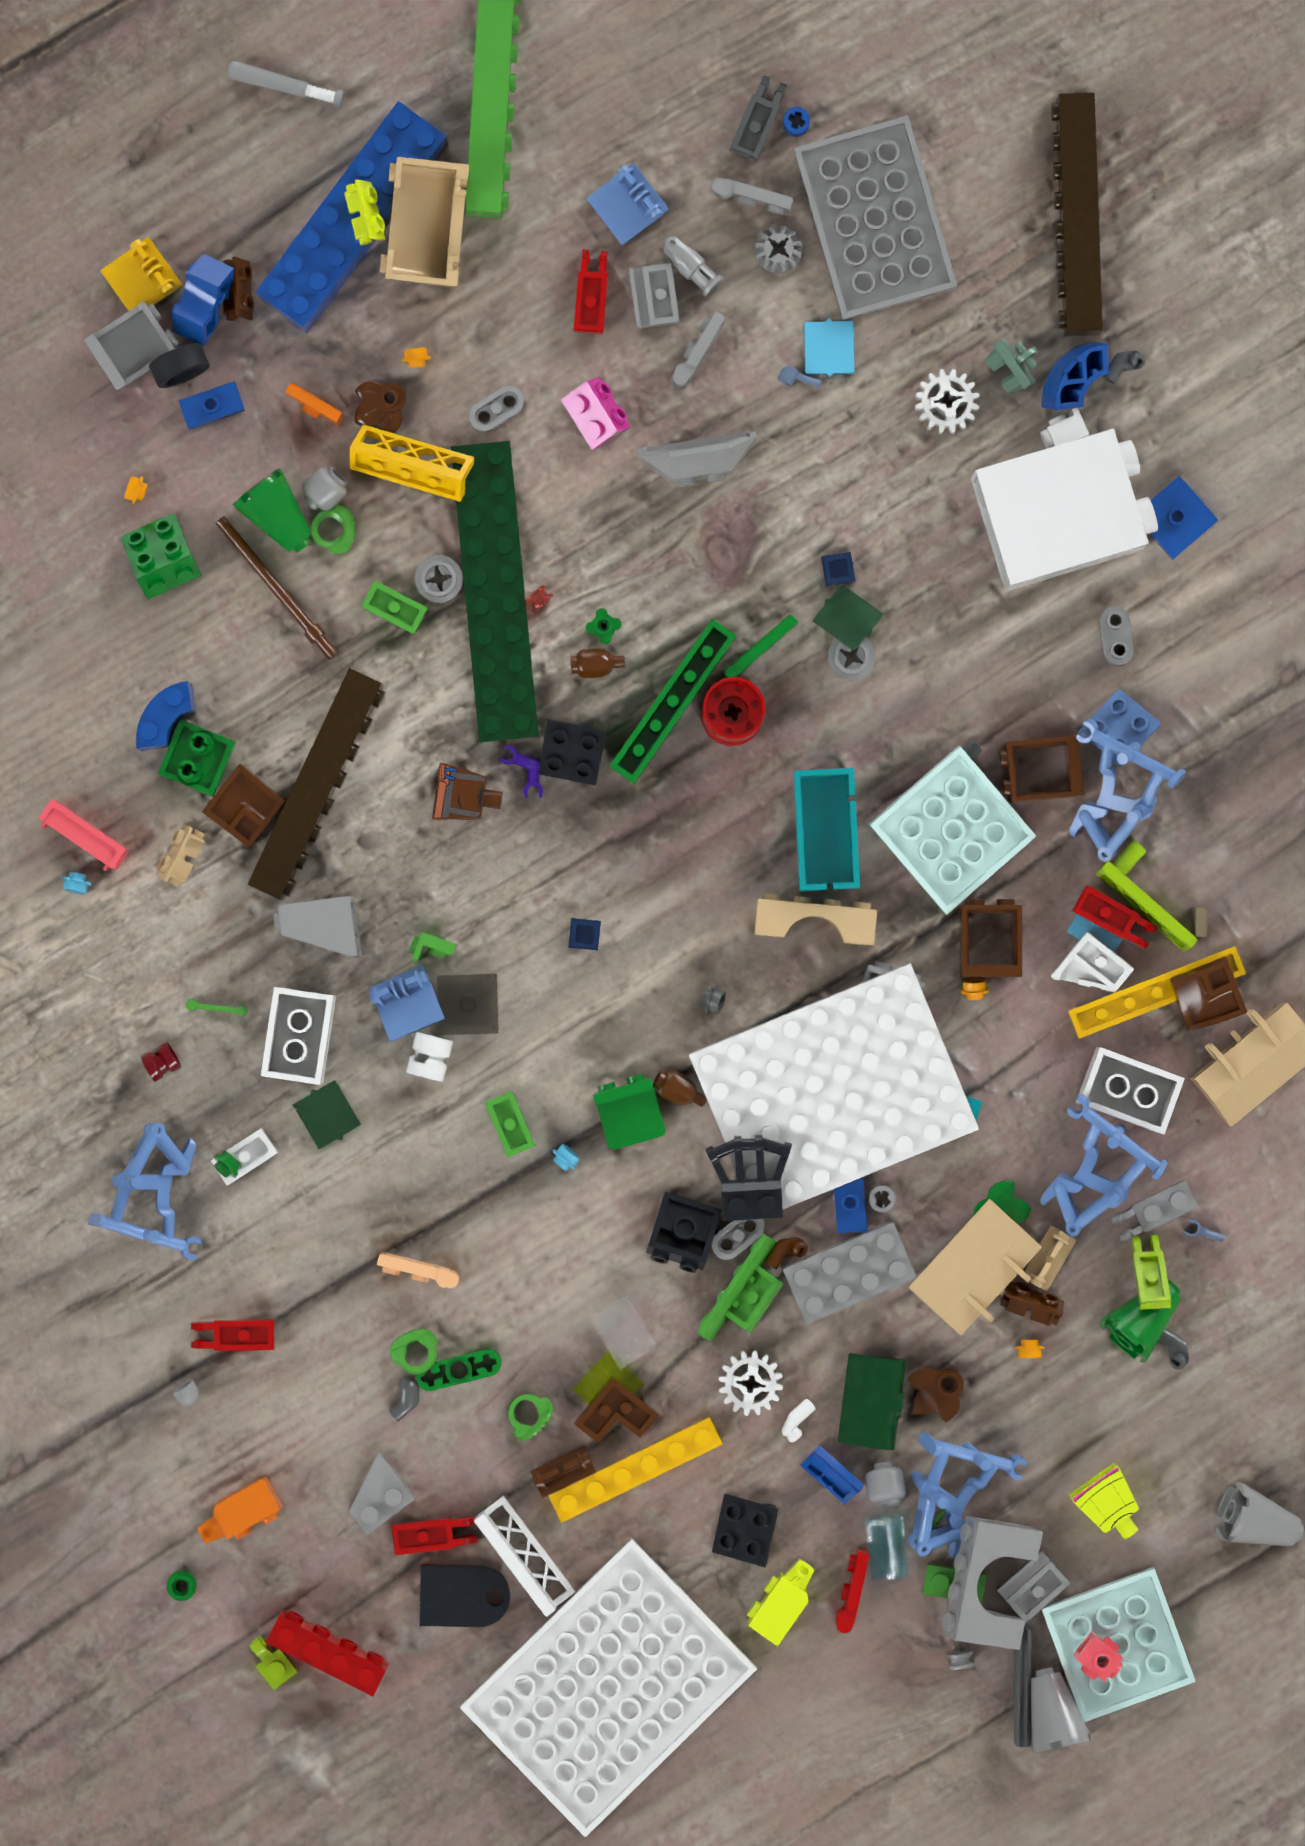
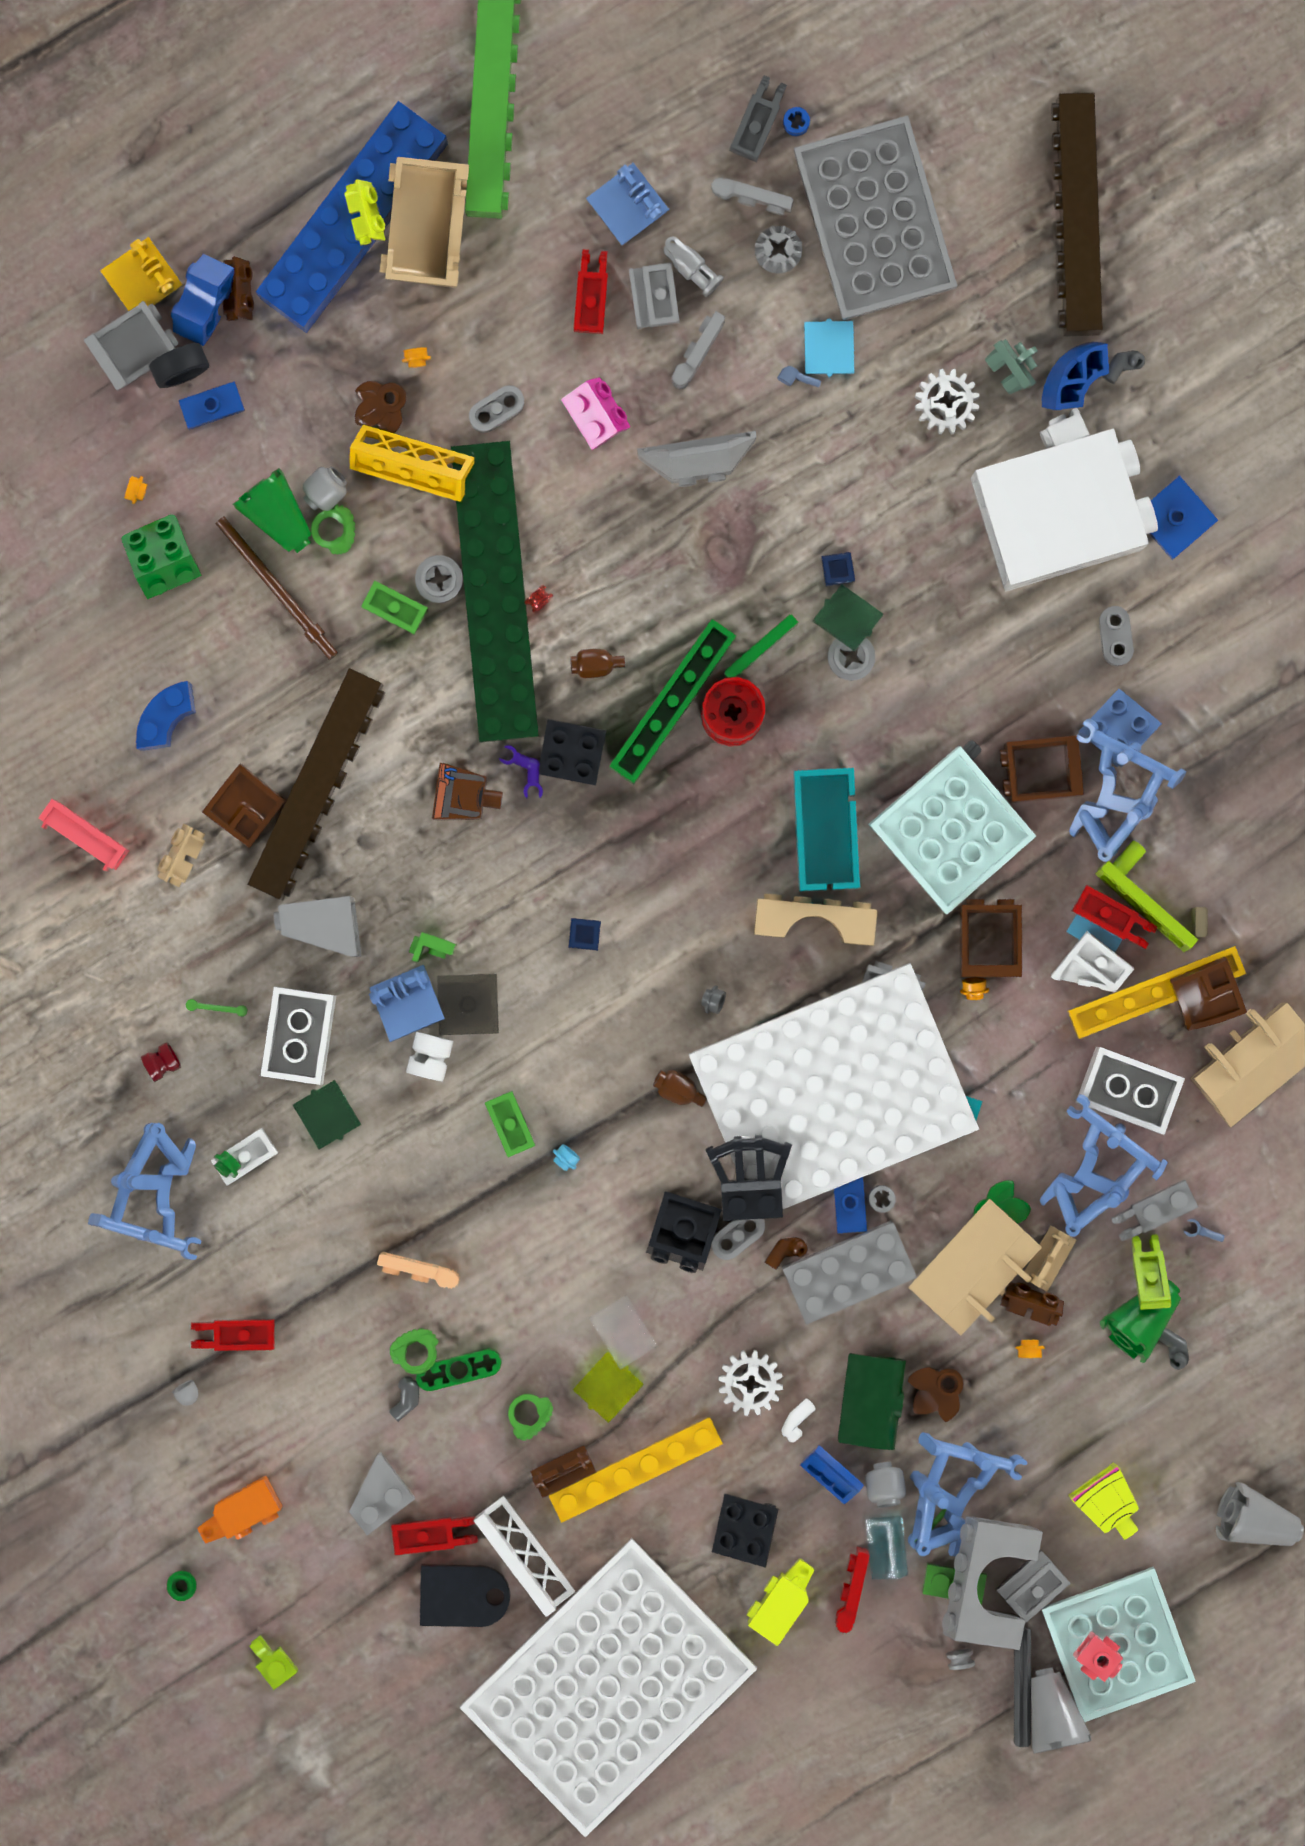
(76, 883): medium azure plate -> none
(196, 758): green plate -> none
(267, 79): light grey piece -> none
(313, 405): orange plate -> none
(328, 1653): red brick -> none
(611, 625): green plate -> none
(613, 1404): reddish brown plate -> none
(629, 1112): green bracket -> none
(747, 1293): bright green bracket -> none

